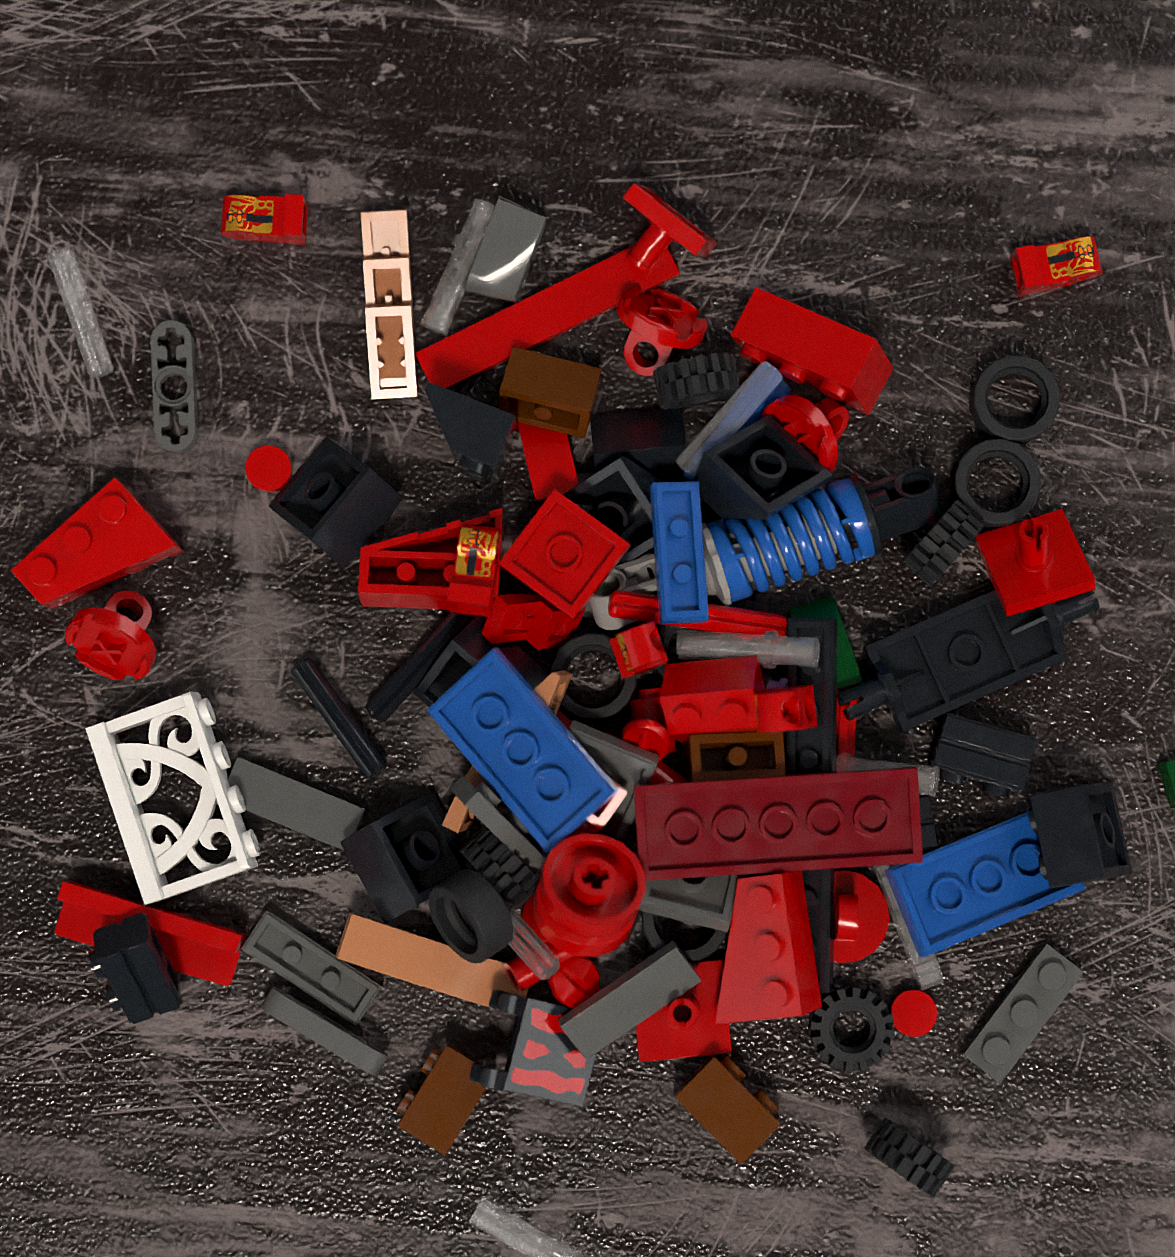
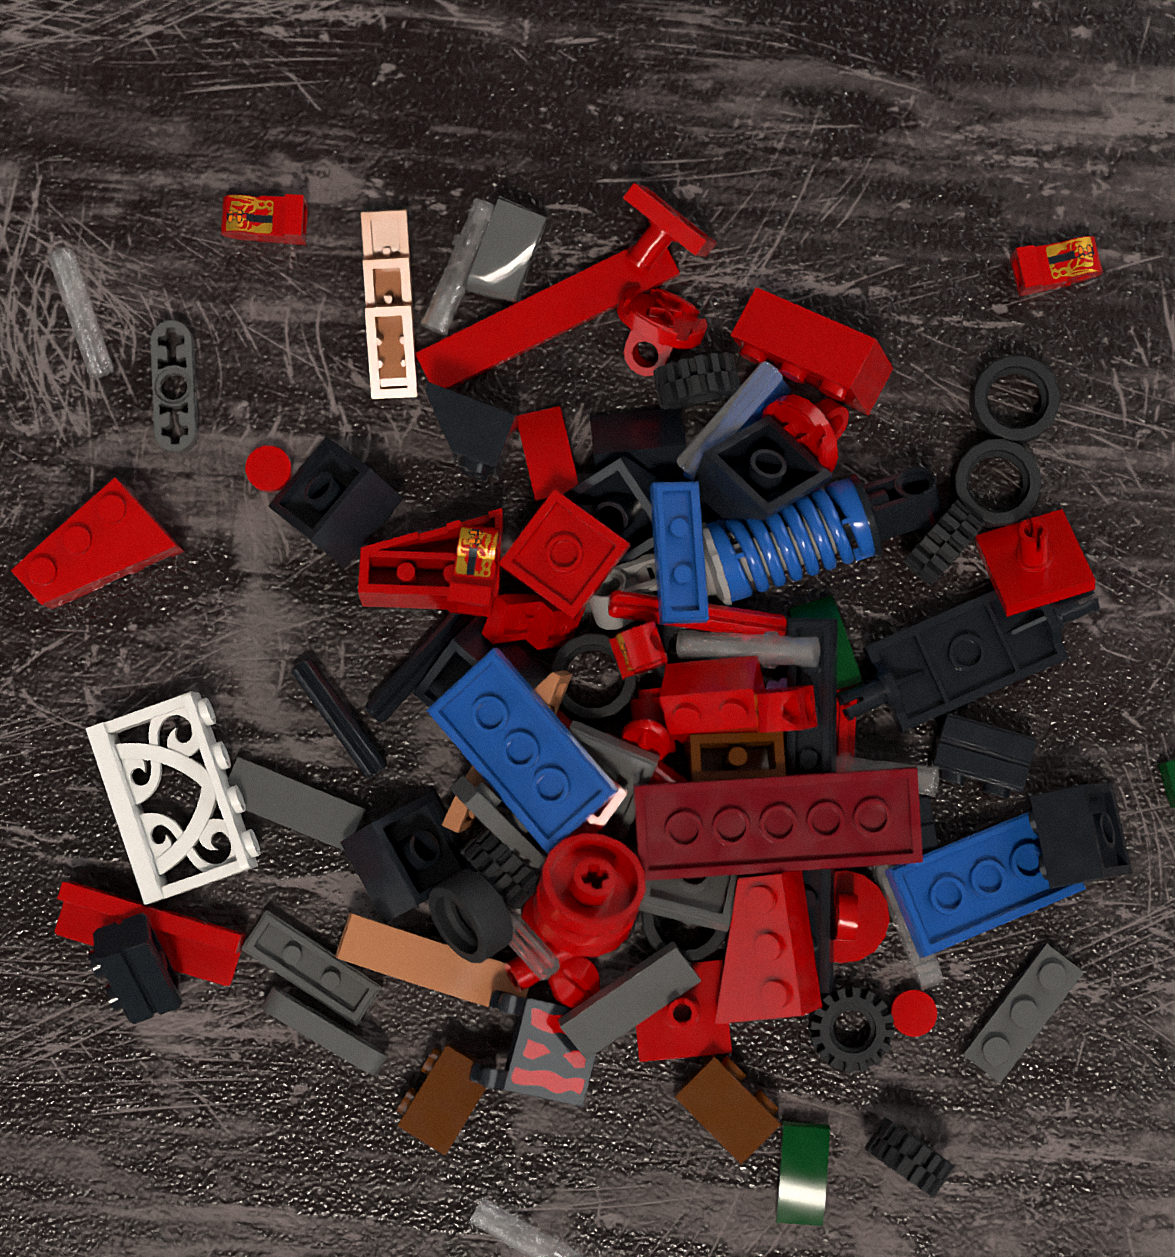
(112, 642): red tile -> none
(549, 391): reddish brown brick -> none
(803, 1173): none -> dark green slope

